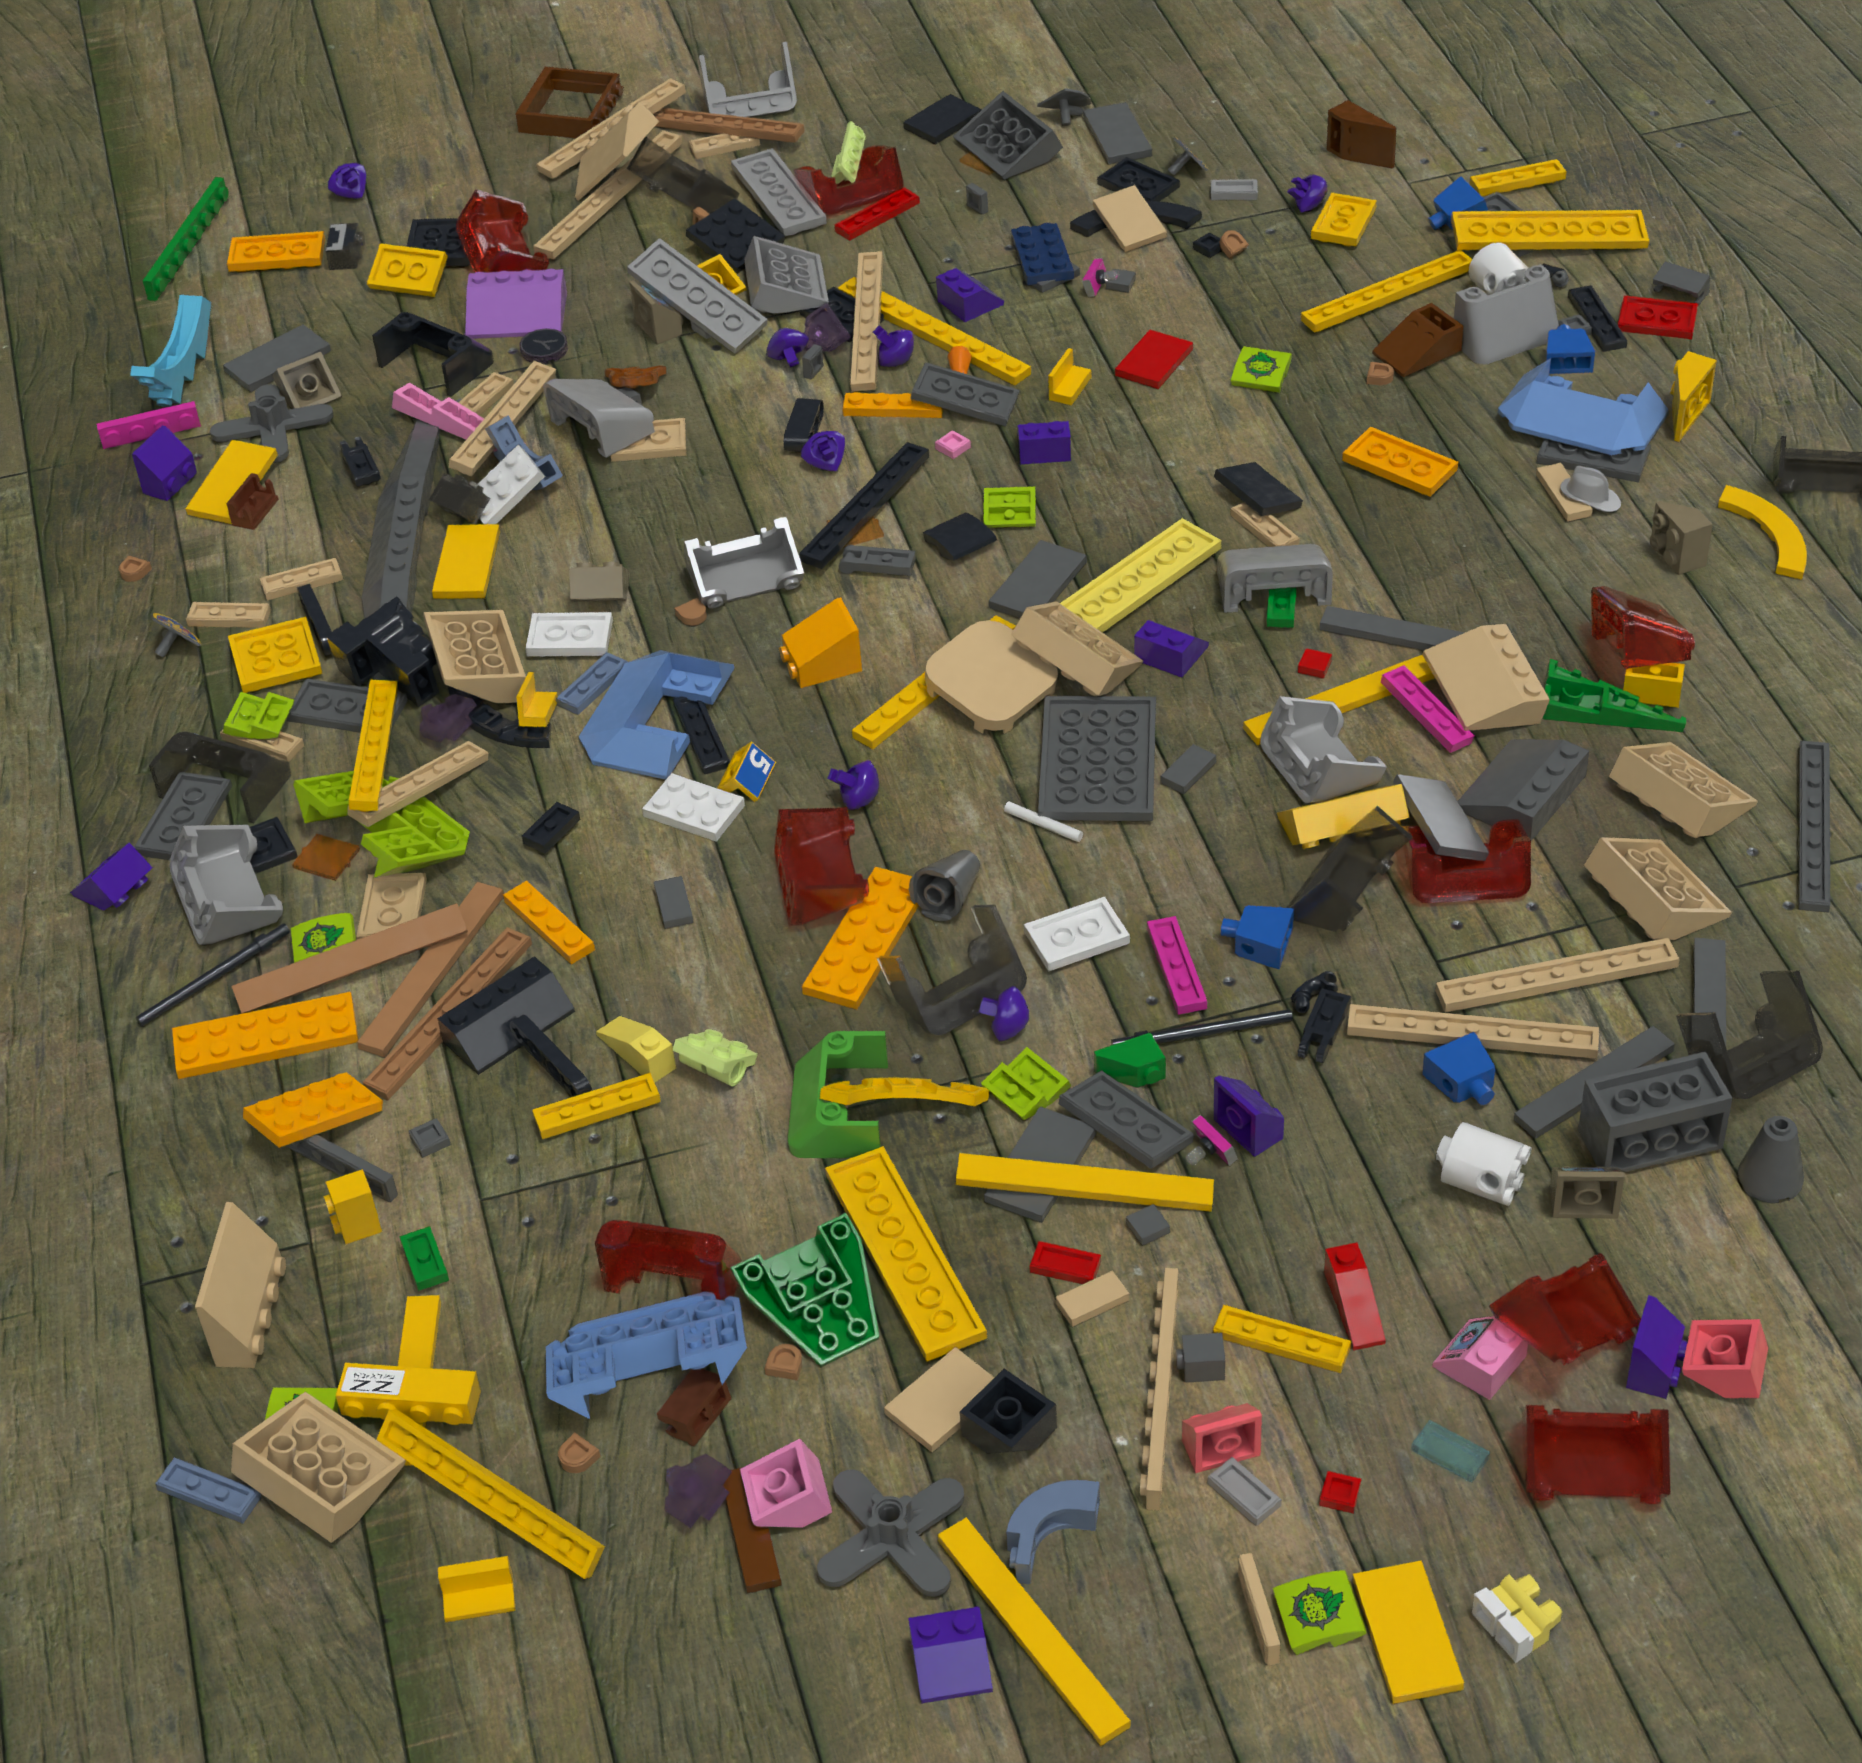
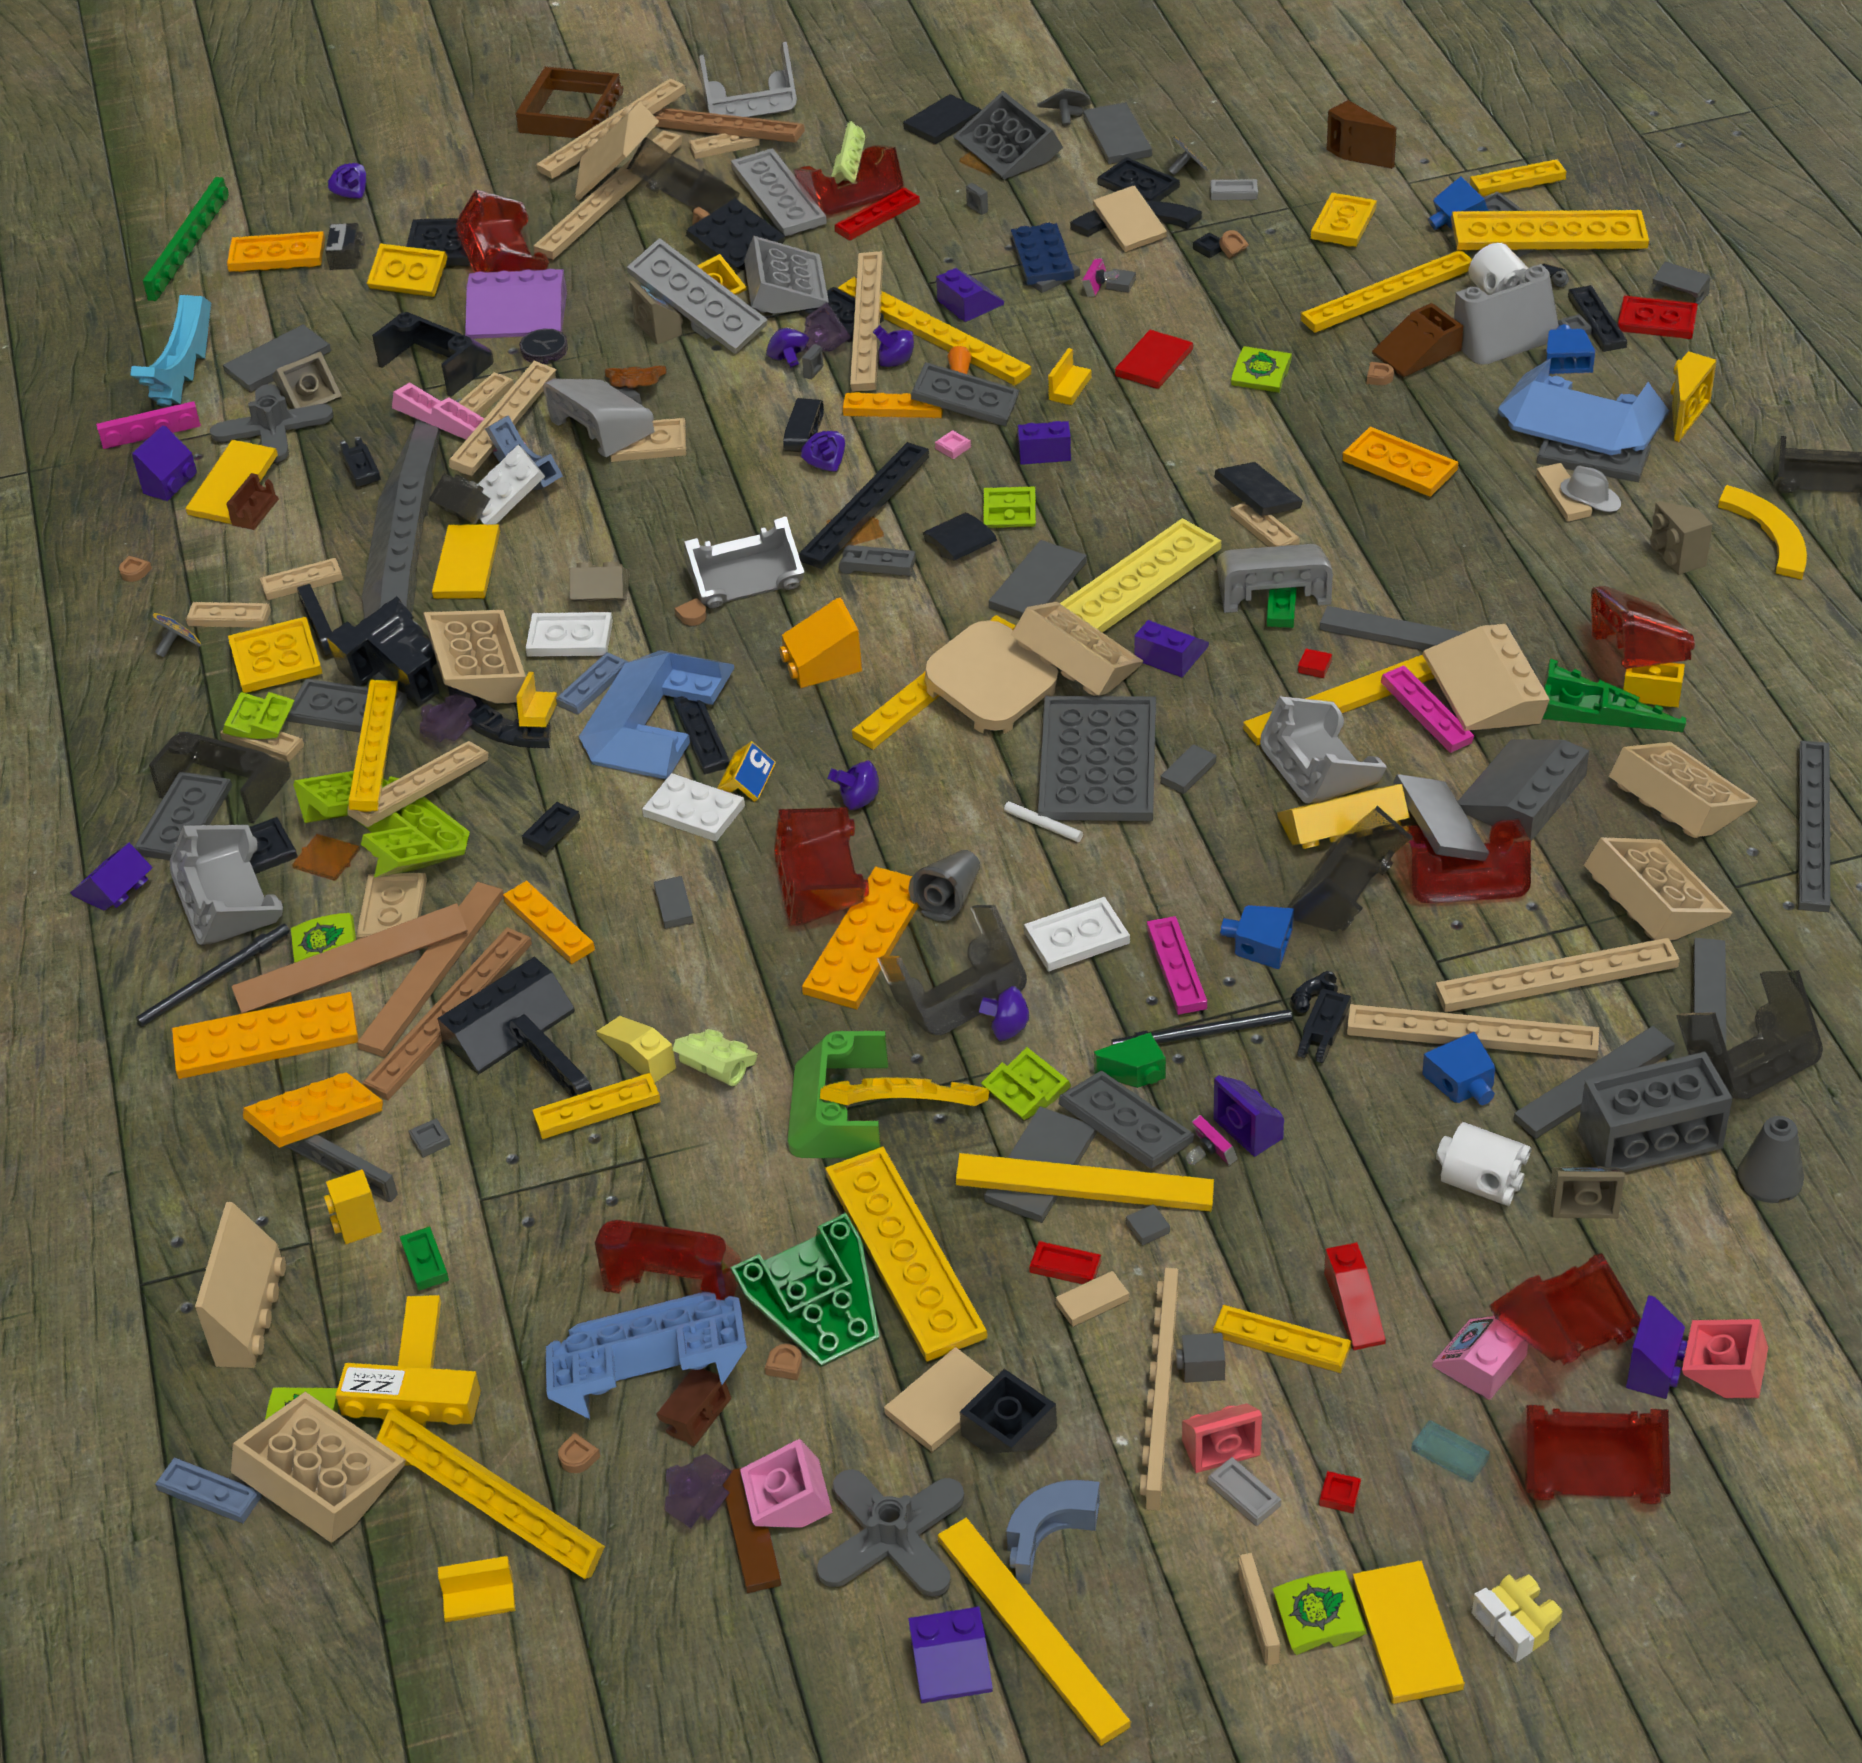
(1308, 191): dark purple piece -> none

